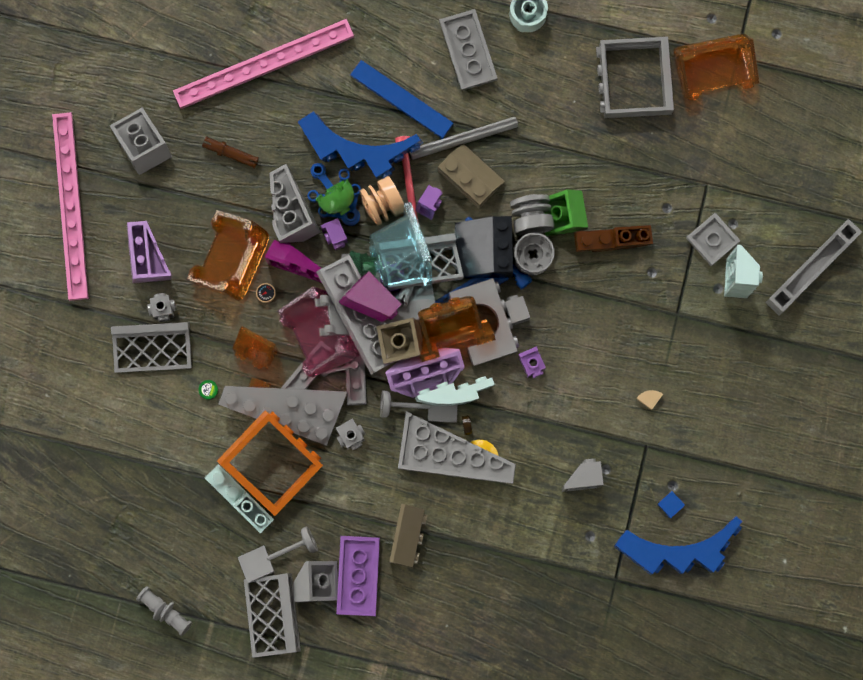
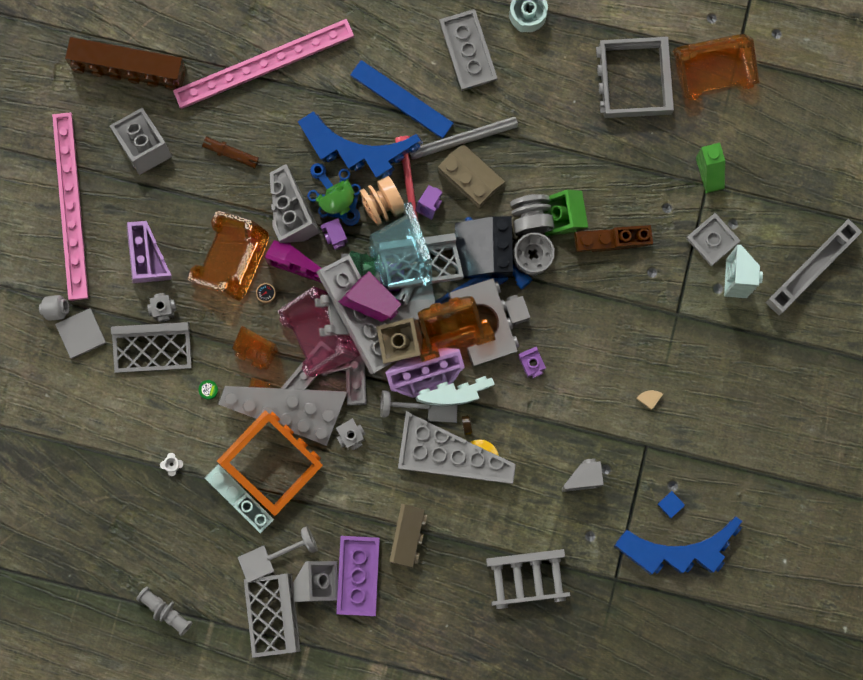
(54, 307): none -> light grey head
(80, 333): none -> light grey tile
(125, 63): none -> reddish brown brick
(171, 459): none -> white plate
(516, 563): none -> light grey fence
(712, 167): none -> bright green slope

